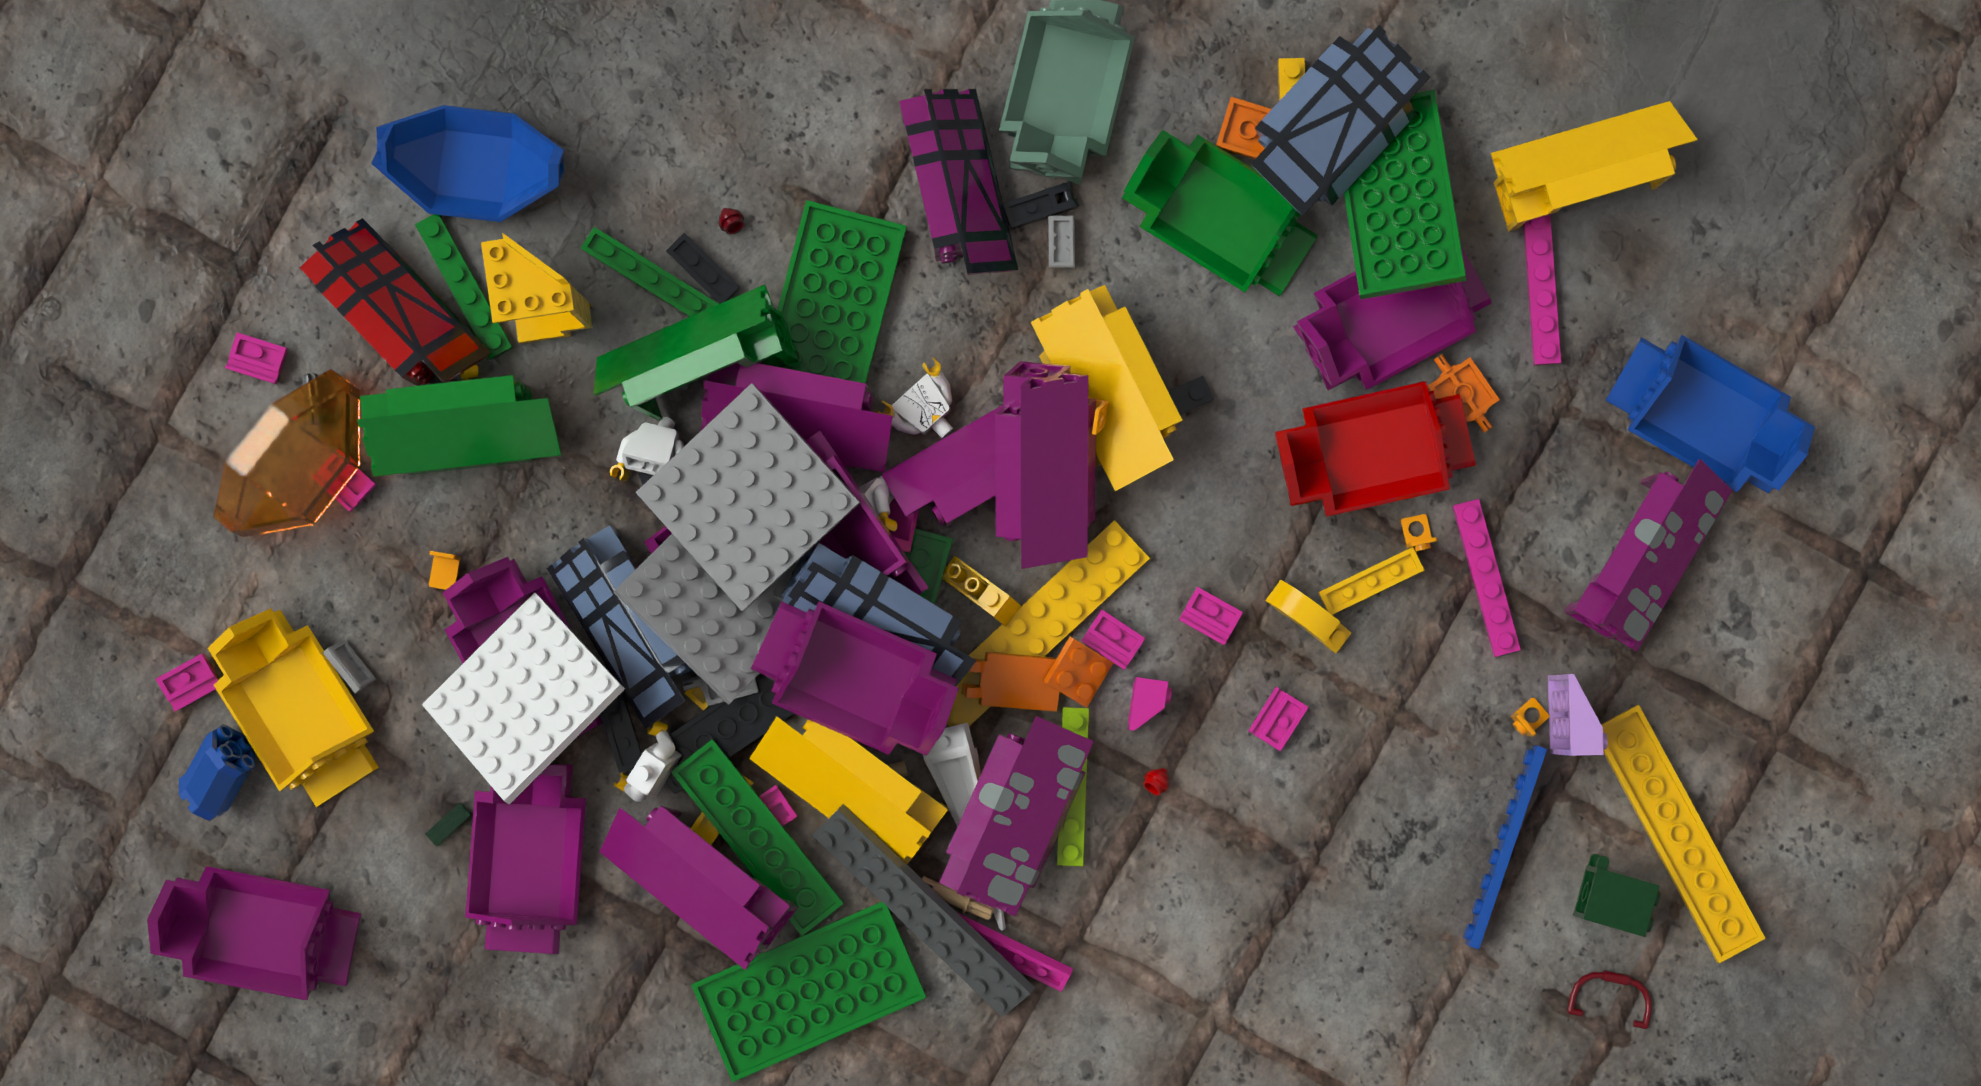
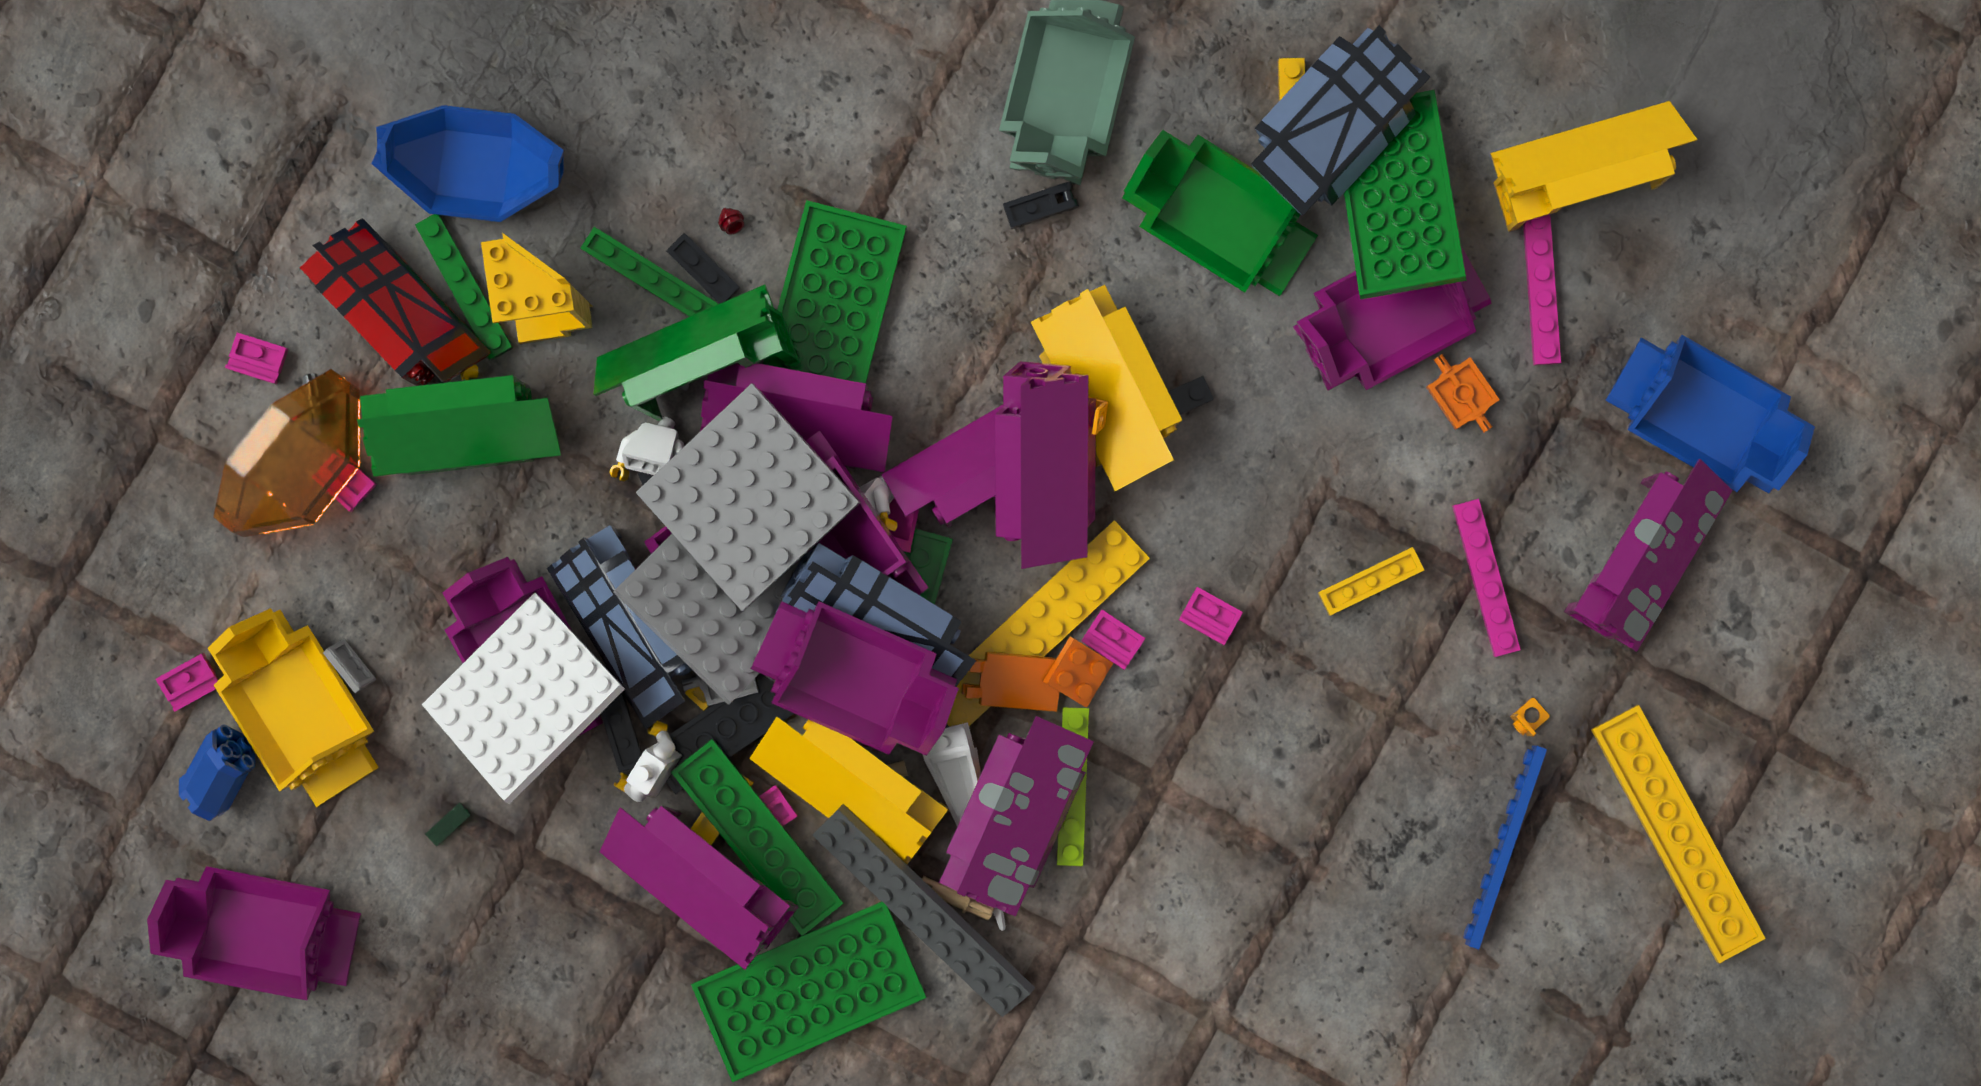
(444, 570): light orange bracket -> none
(527, 863): magenta panel -> none
(923, 405): white torso -> none
(958, 180): panel -> none
(980, 591): yellow slope -> none
(1024, 958): dark pink plate -> none
(1061, 242): light grey plate -> none
(1147, 700): dark pink slope -> none
(1156, 781): red plate -> none
(1238, 128): orange plate -> none
(1278, 719): dark pink plate -> none
(1308, 615): yellow arch -> none
(1375, 449): red panel -> none
(1421, 542): light orange bracket -> none
(1572, 721): lavender slope -> none
(1614, 978): dark red piece -> none
(1616, 899): dark green container -> none

